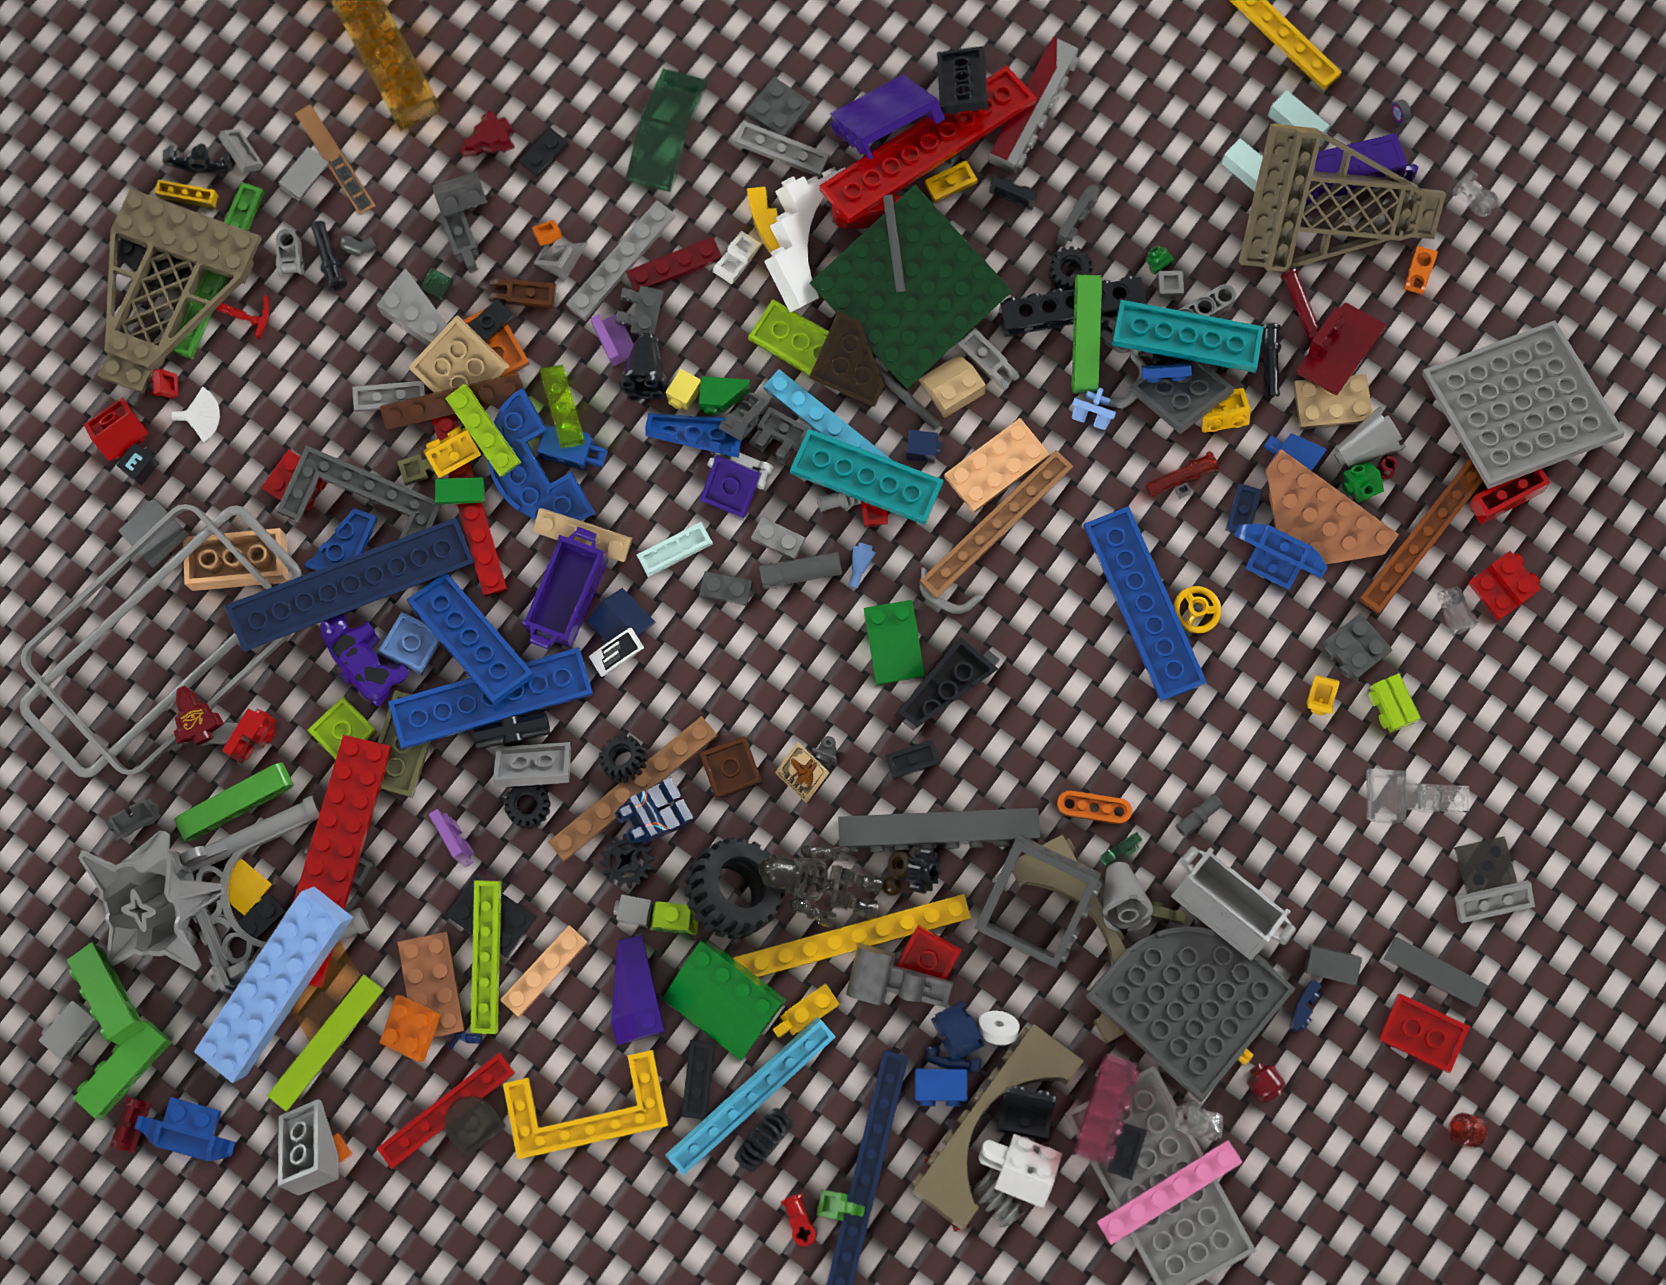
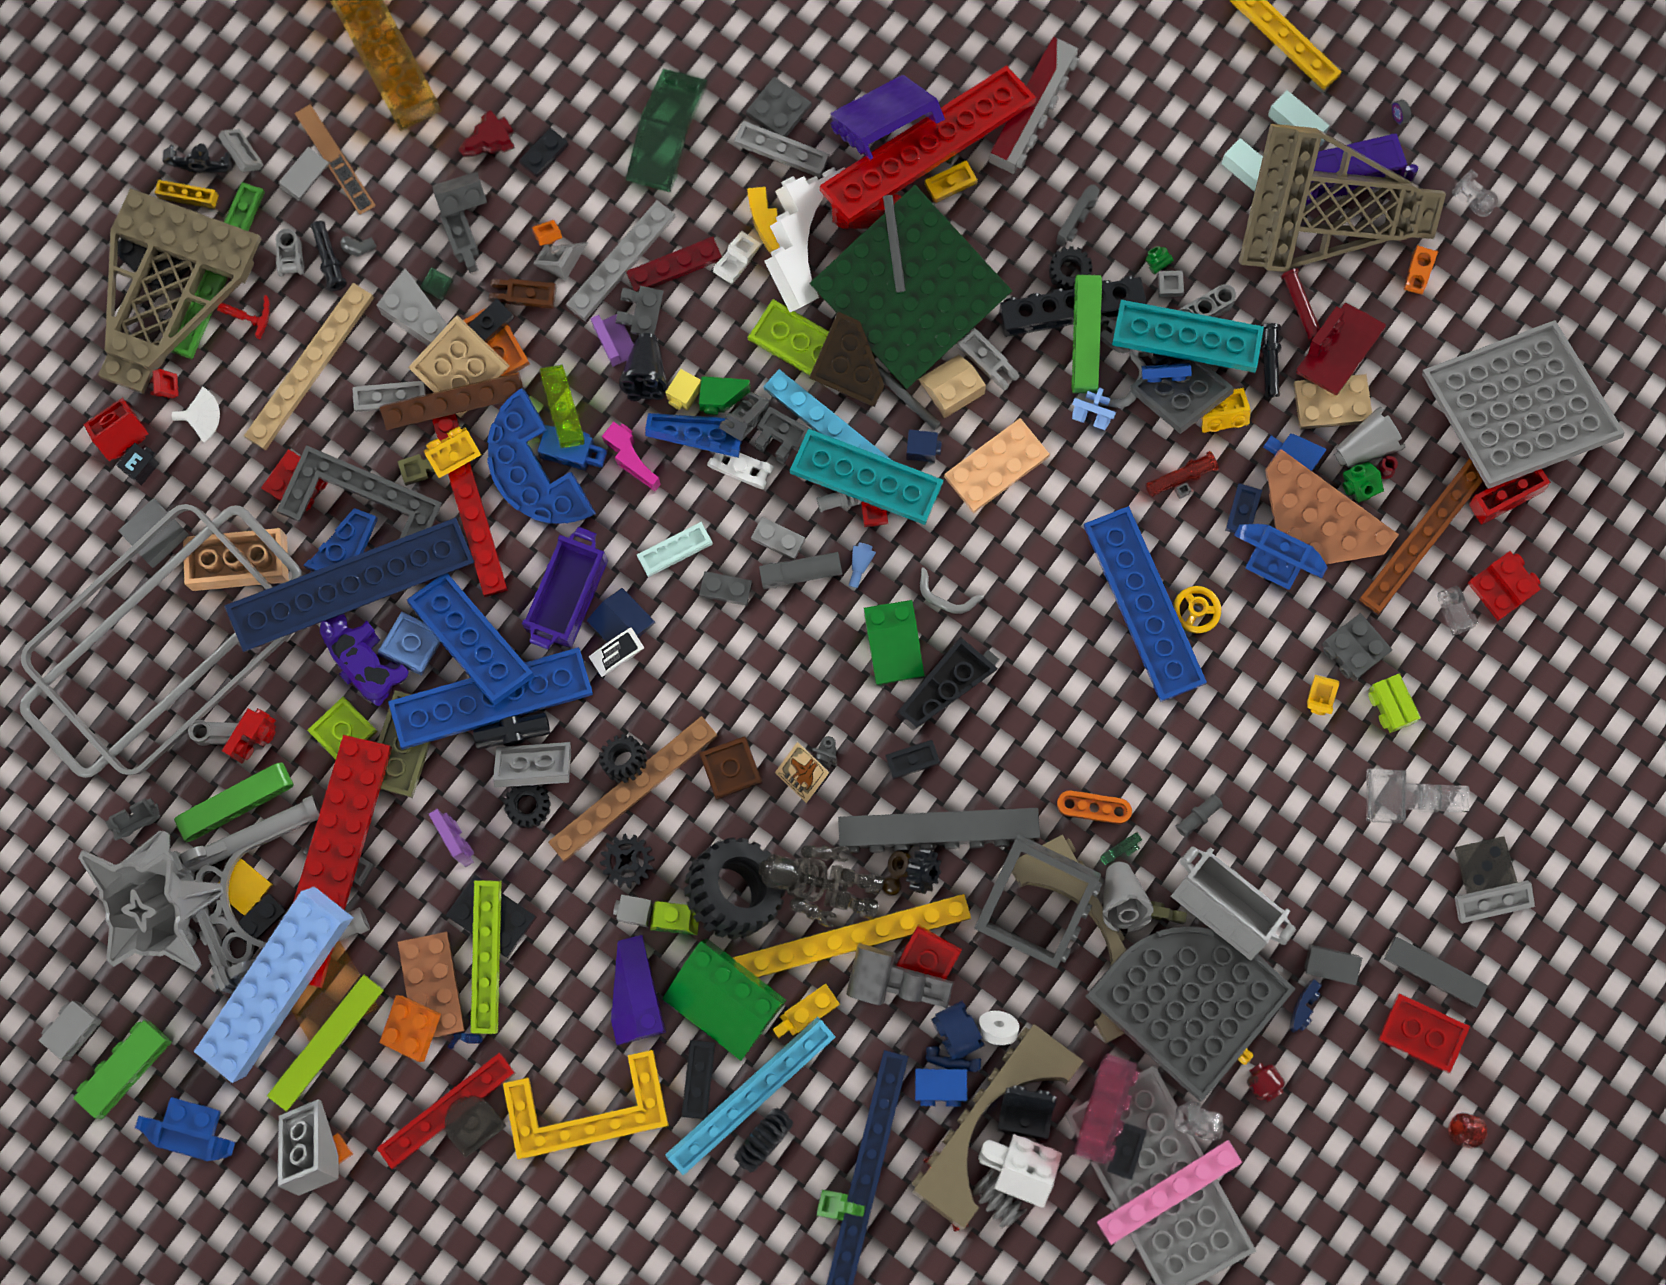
(105, 994): bright green brick -> none
(126, 1135): dark red hinge -> none
(195, 719): dark red rock -> none
(309, 366): none -> tan plate
(460, 490): green tile -> none
(483, 430): lime plate -> none
(544, 971): light nougat plate -> none
(554, 524): tan plate -> none
(621, 441): none -> dark pink slope
(654, 812): dark blue hips -> none
(730, 486): dark purple tile -> none
(798, 1219): red connector -> none
(961, 73): black hinge -> none
(996, 524): medium nougat plate -> none
(1009, 191): black plate -> none

